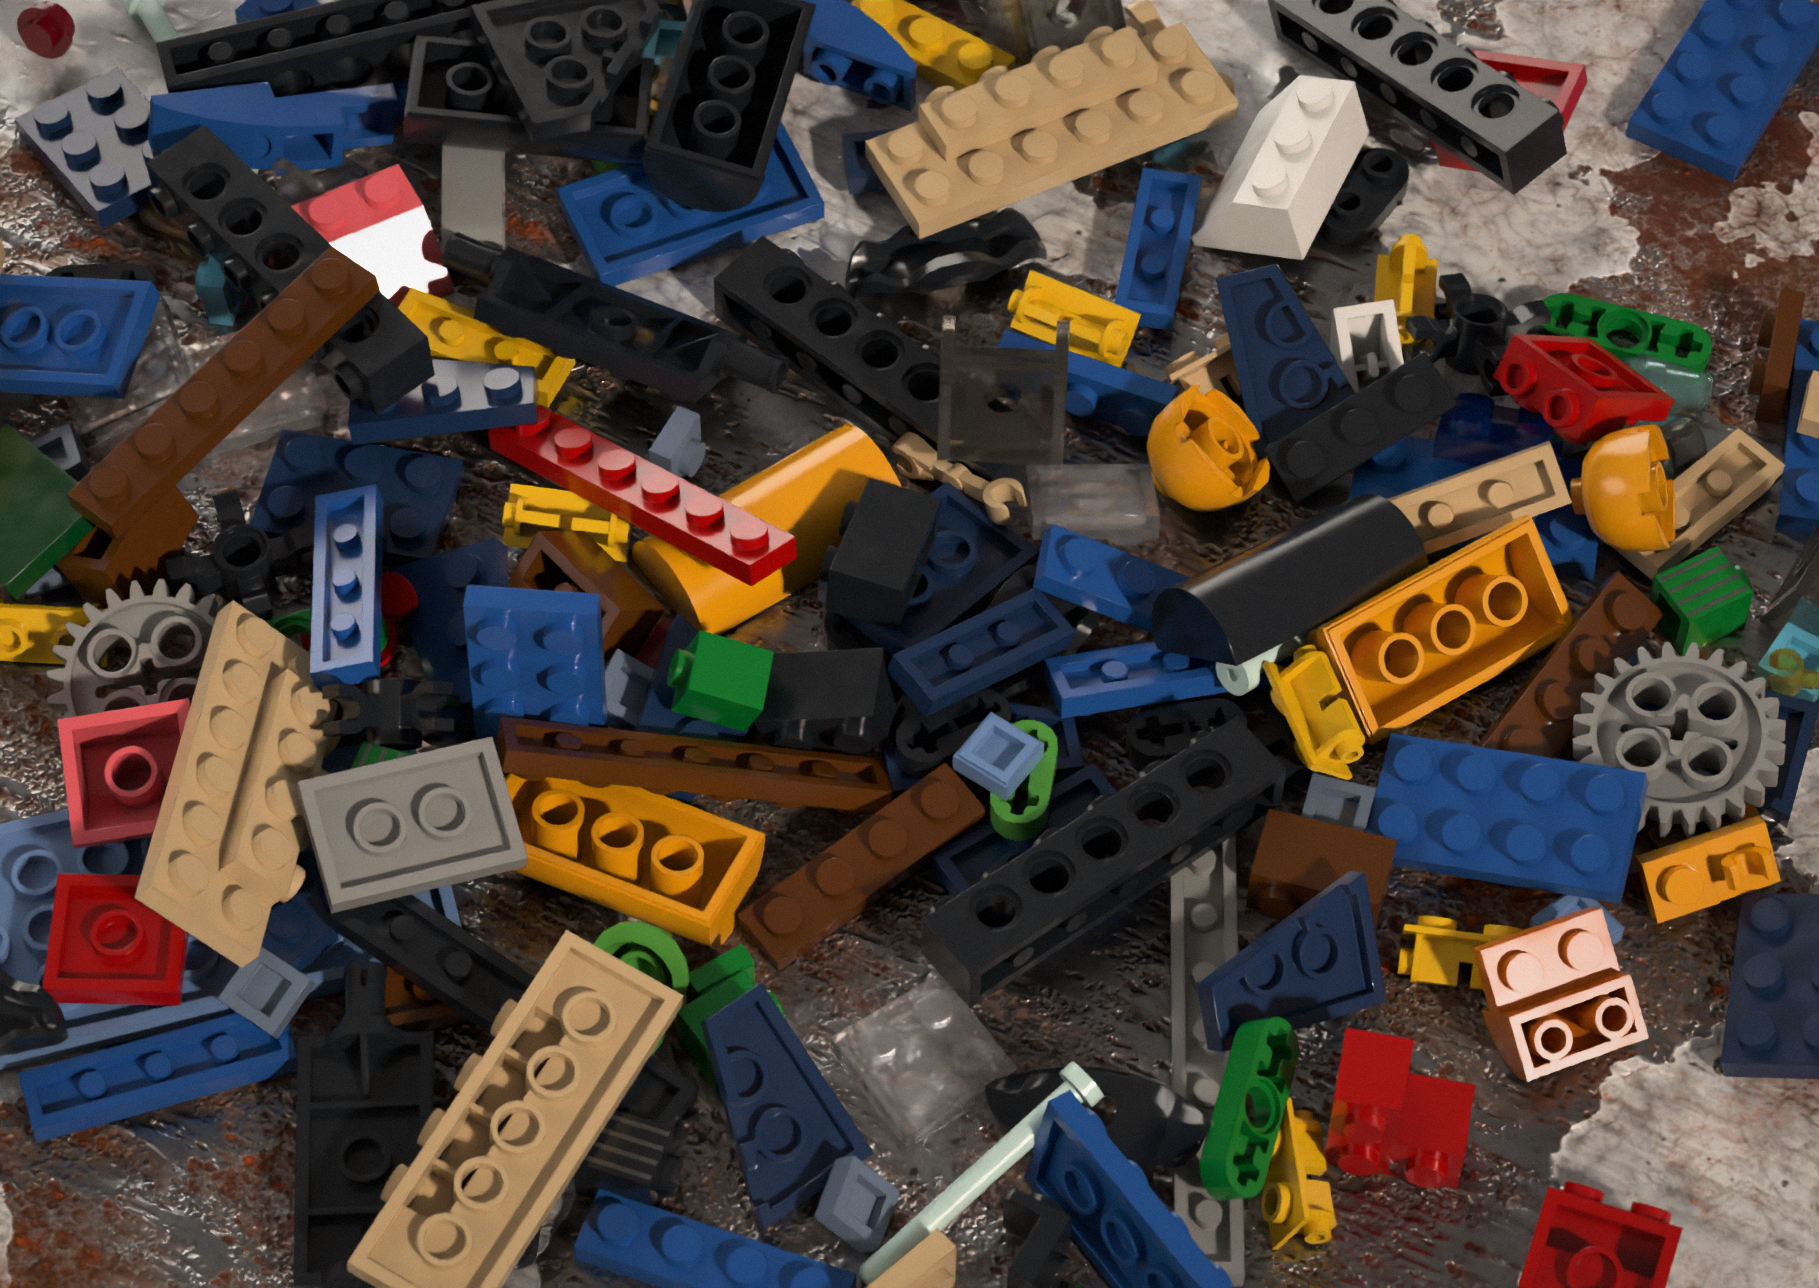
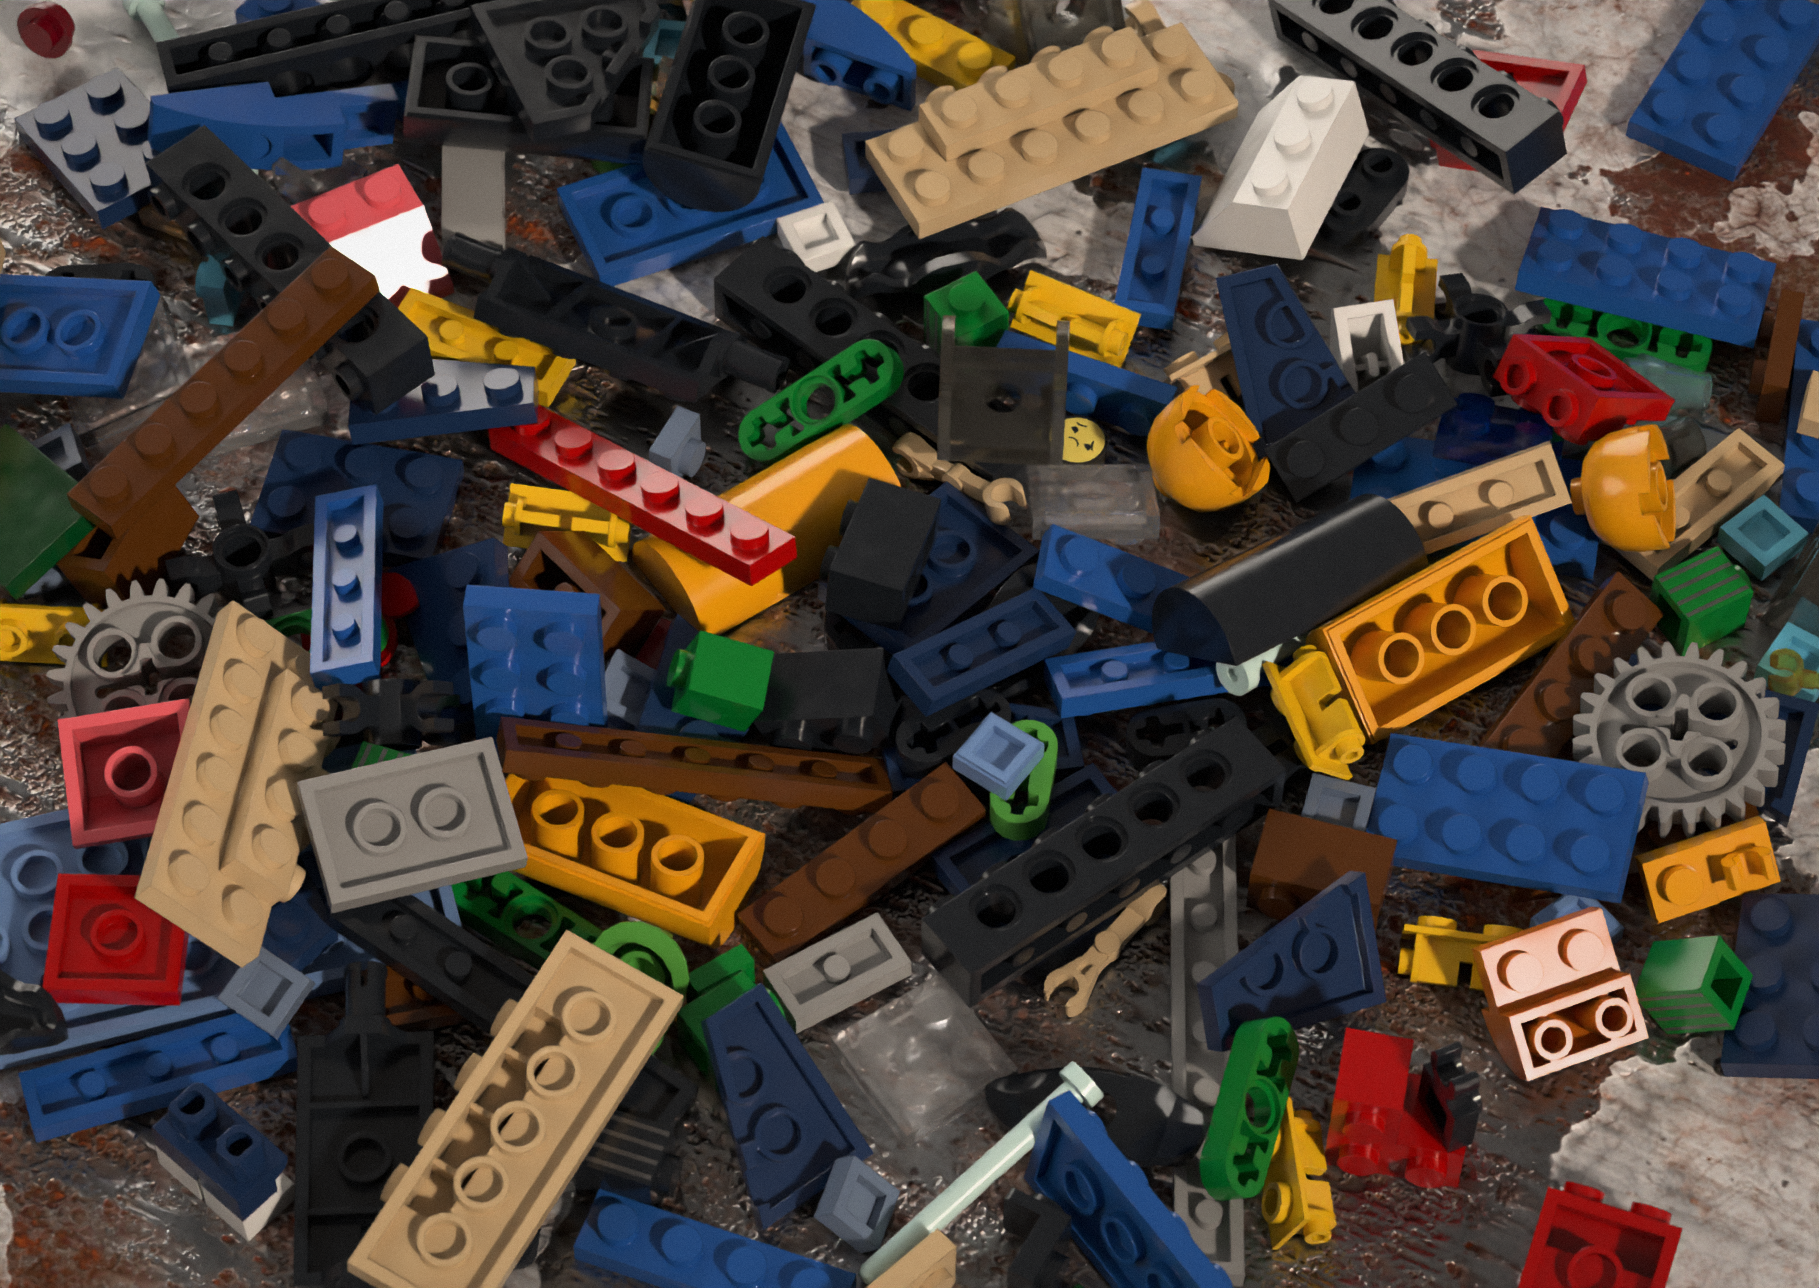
(223, 1160): none -> dark blue hips
(518, 901): none -> green beam
(817, 236): none -> white plate
(837, 972): none -> light grey plate
(846, 409): none -> green beam
(977, 310): none -> green brick
(1084, 441): none -> light yellow tile
(1084, 971): none -> tan piece
(1450, 1096): none -> black plate
(1646, 276): none -> blue plate
(1693, 985): none -> green brick
(1762, 537): none -> medium azure plate

